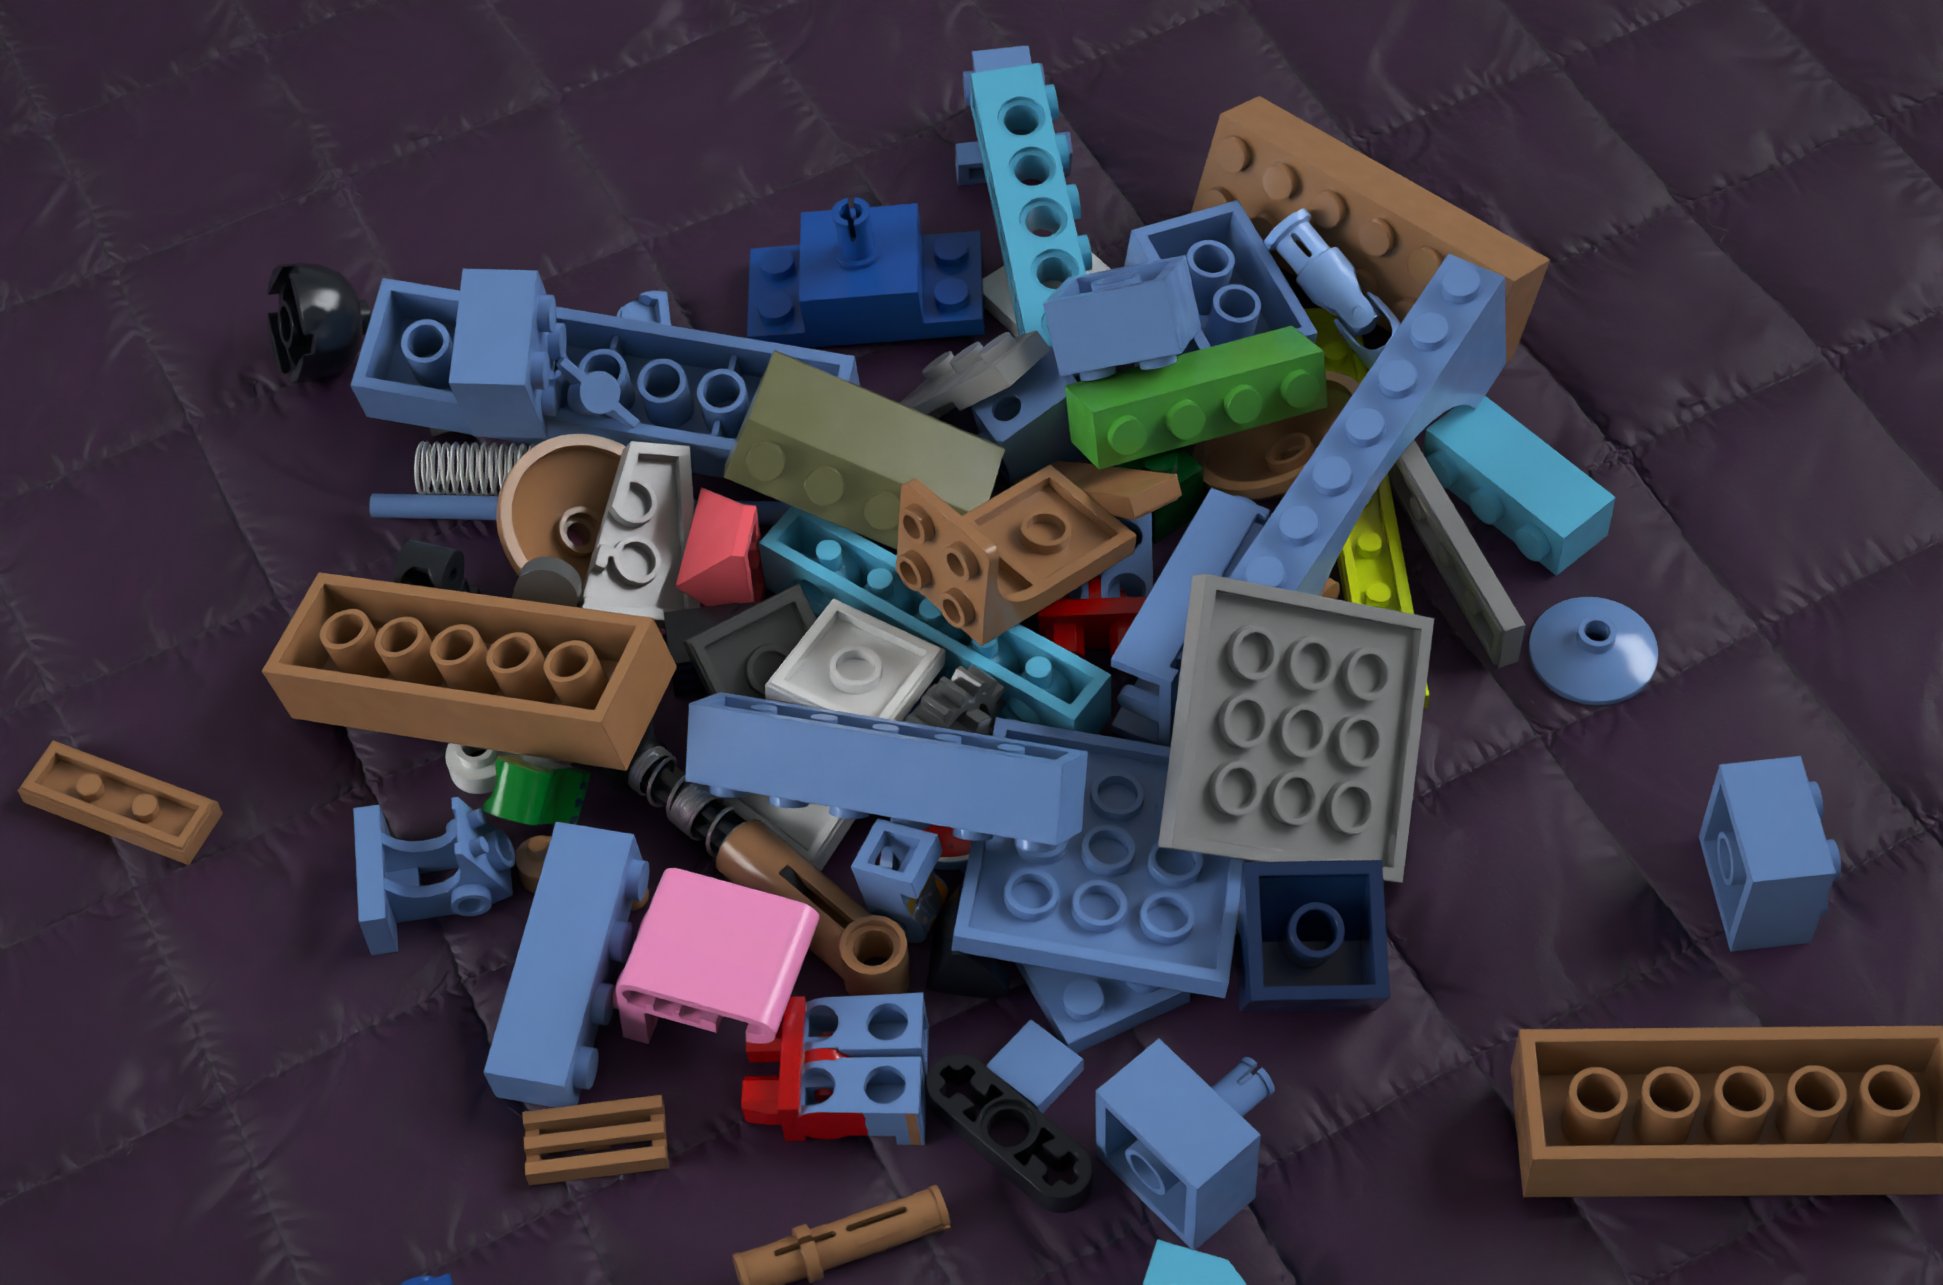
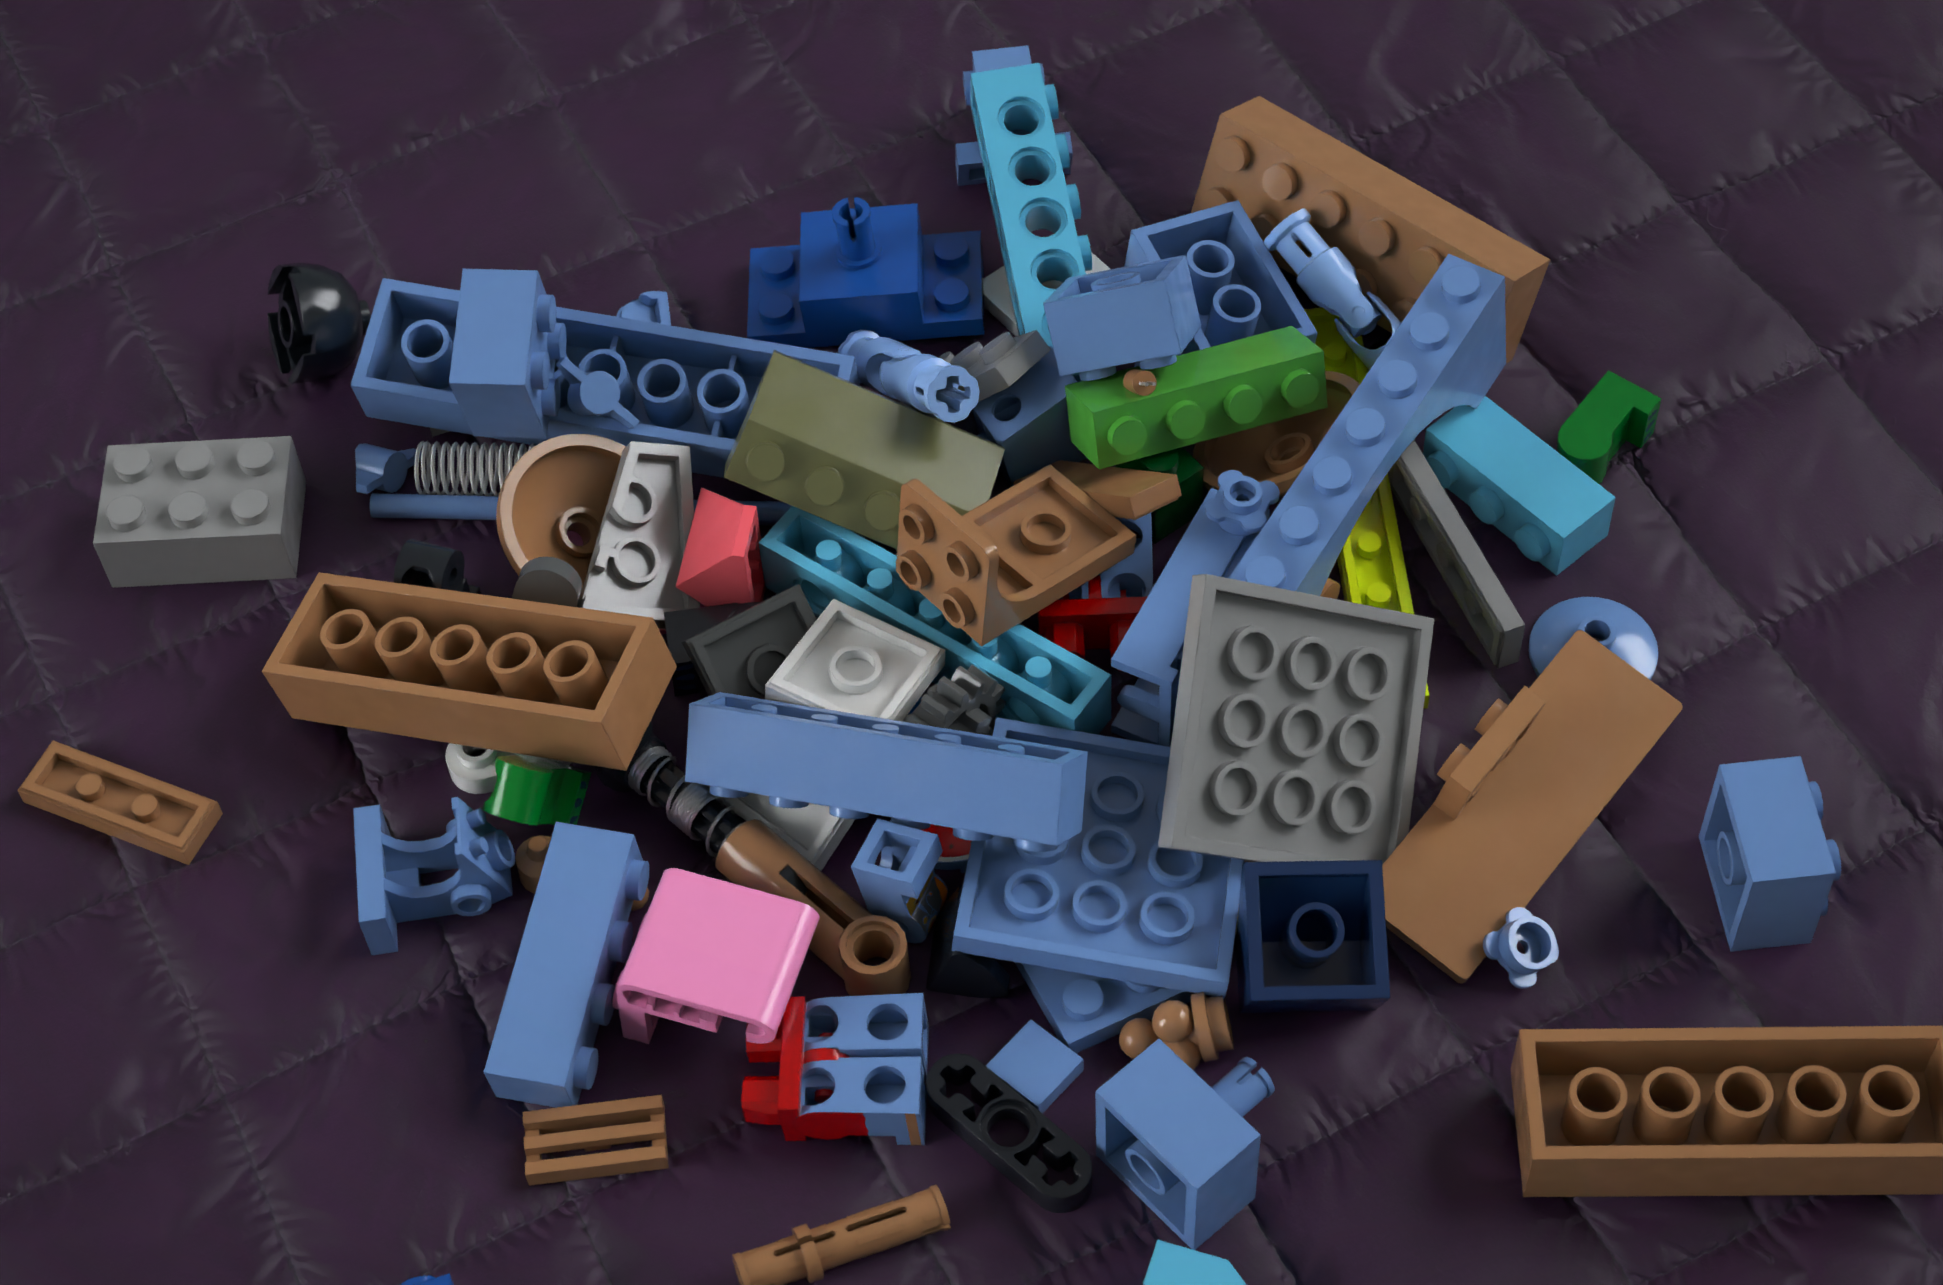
(200, 511): none -> light grey brick
(381, 468): none -> medium blue piece
(904, 372): none -> light blue piece
(1140, 382): none -> medium nougat piece
(1185, 1030): none -> medium nougat piece
(1237, 516): none -> medium blue plate
(1520, 800): none -> medium nougat bracket
(1537, 940): none -> medium blue plate
(1604, 421): none -> green leg

